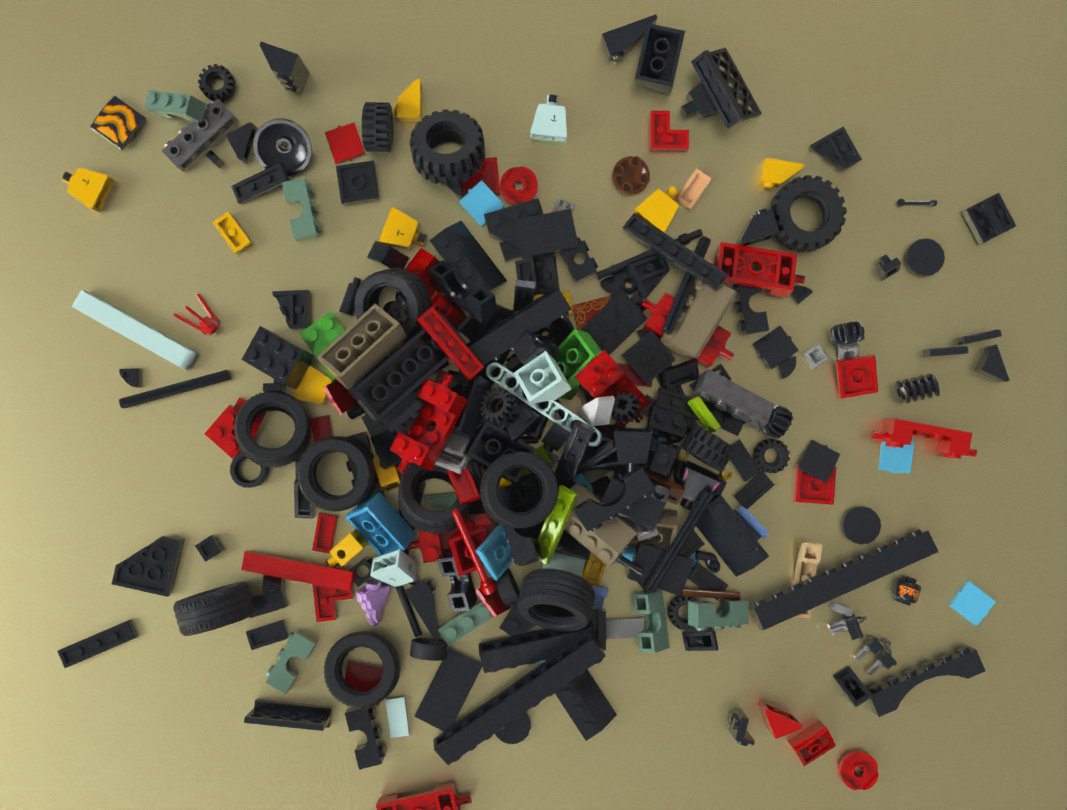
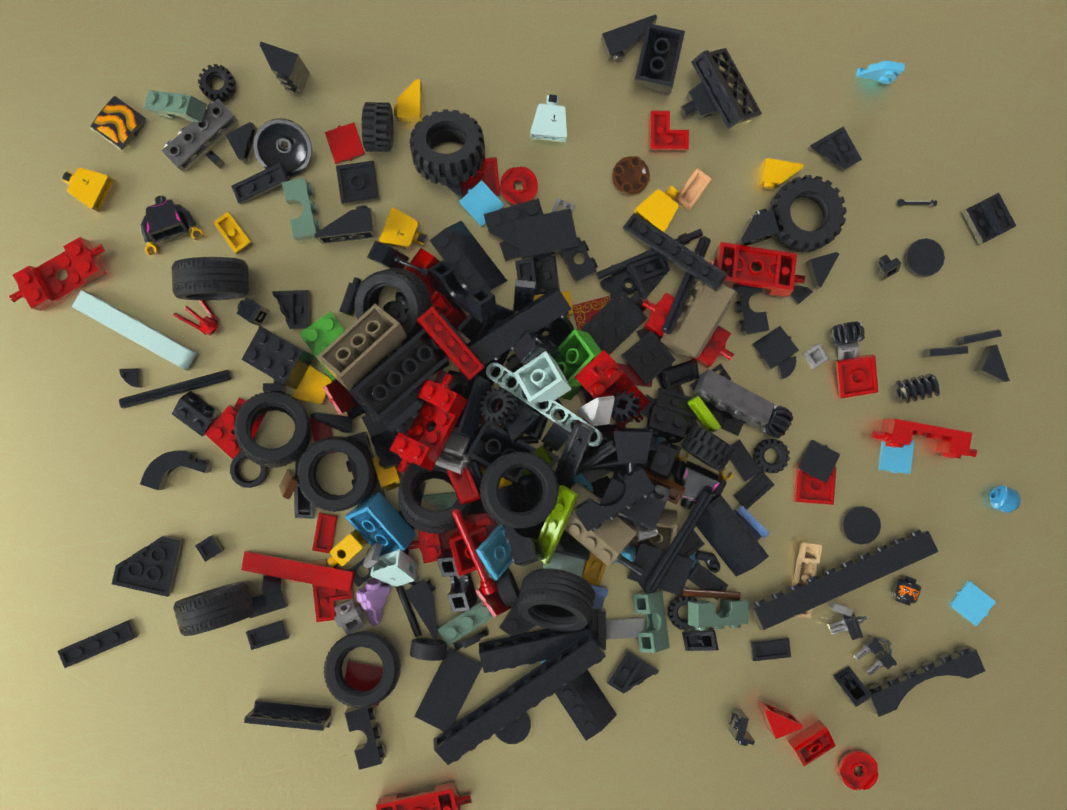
(42, 283): none -> red brick
(161, 467): none -> black arch
(164, 222): none -> black torso
(195, 413): none -> black bracket
(210, 278): none -> black tyre
(252, 311): none -> black slope
(282, 675): sand green arch -> none
(288, 484): none -> reddish brown tile
(338, 422): none -> black slope
(346, 614): none -> light grey brick
(351, 226): none -> black slope
(372, 555): none -> light grey tile
(397, 716): light aqua tile -> none
(424, 271): none -> black hinge
(471, 639): none -> black tile
(630, 672): none -> black wing
(770, 649): none -> black tile
(820, 268): none -> black slope
(883, 71): none -> medium azure wing
(1004, 499): none -> dark azure head

